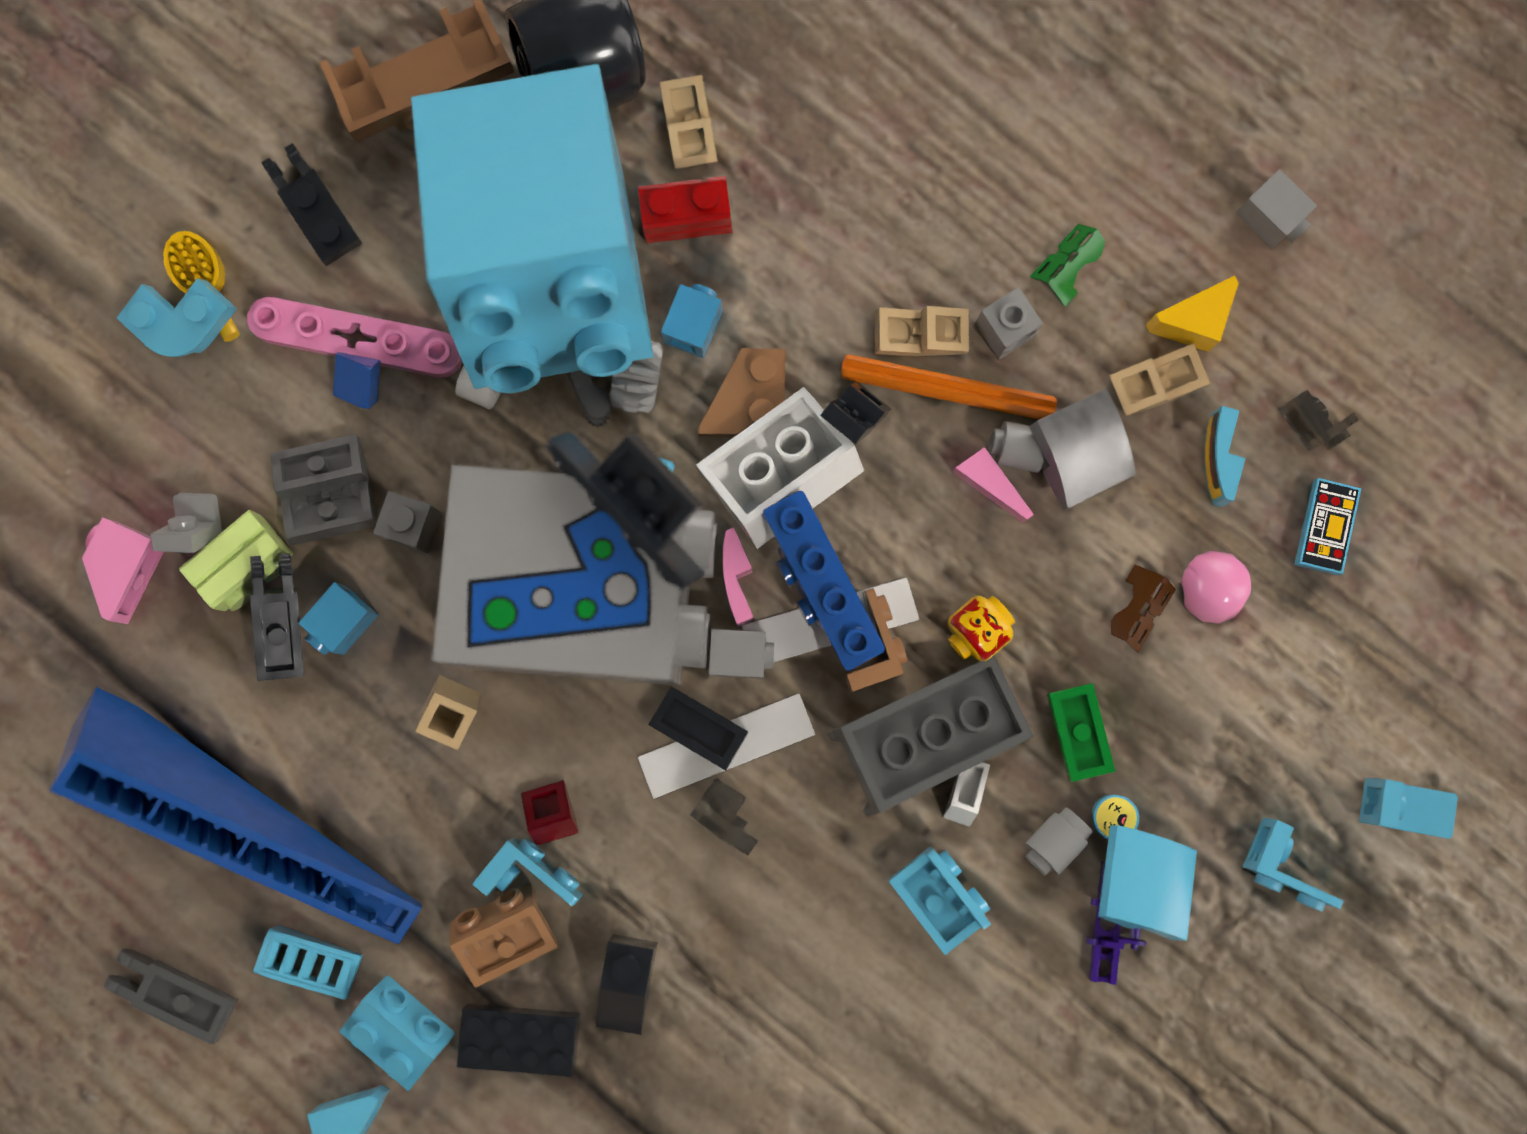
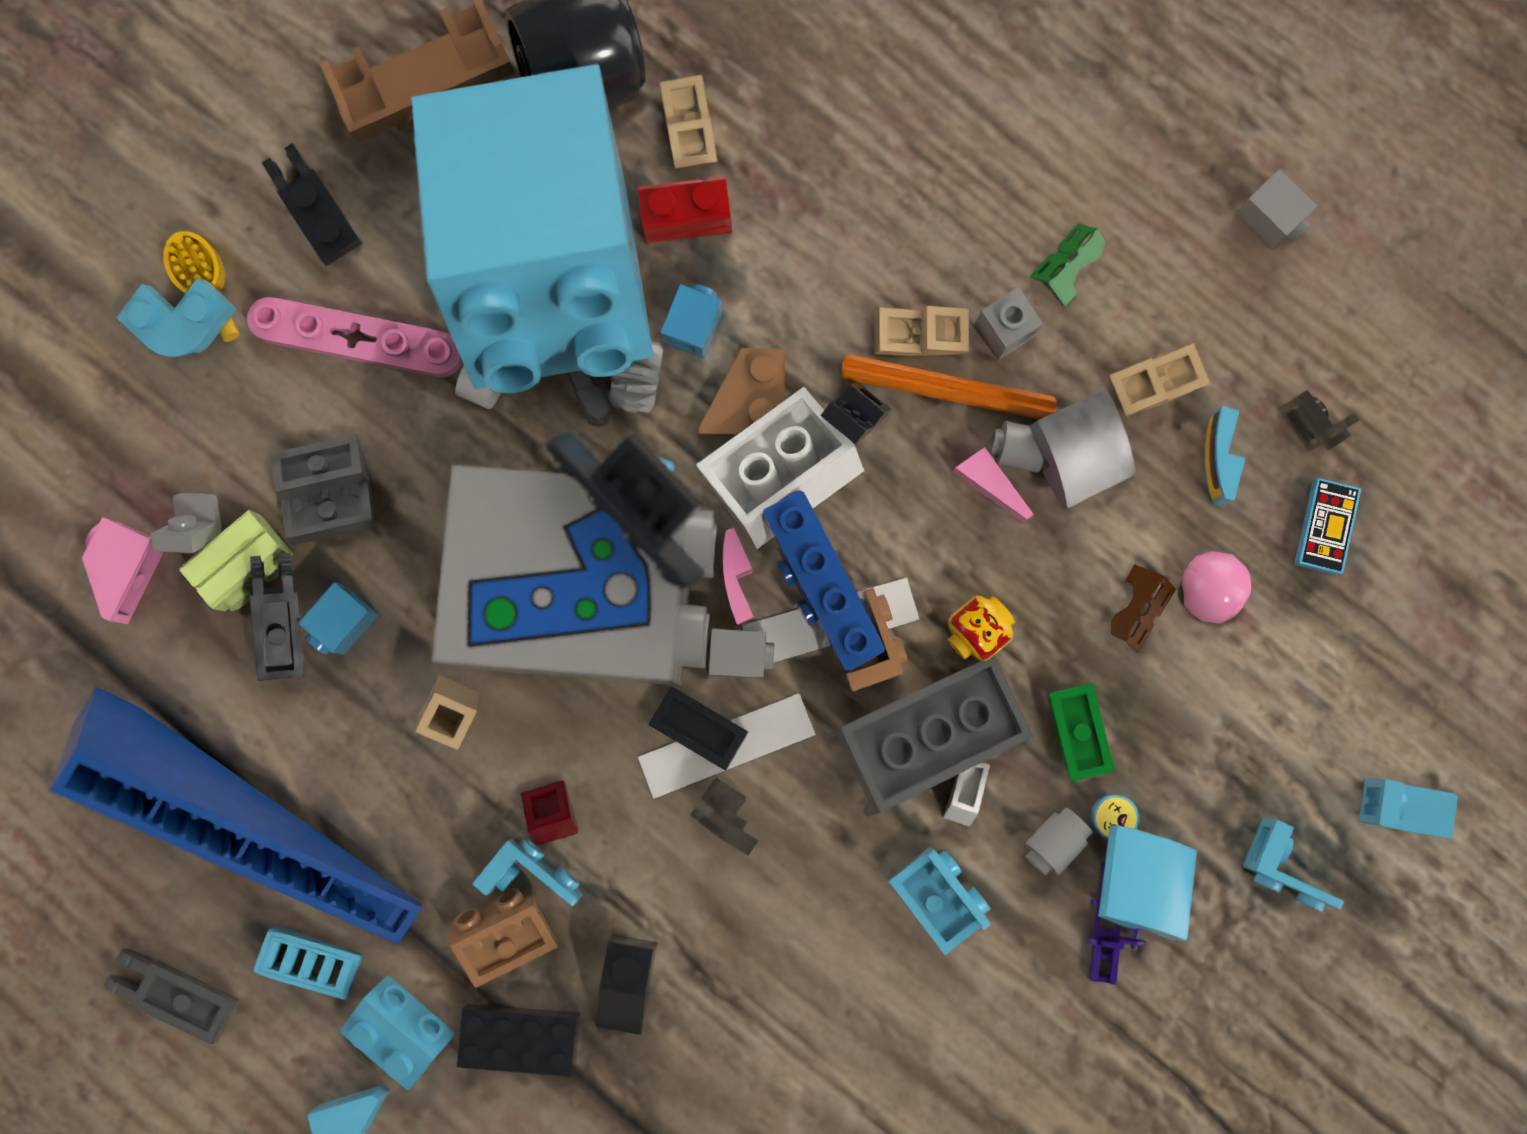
(357, 379): blue slope -> none
(407, 522): light grey brick -> none
(1197, 318): yellow slope -> none

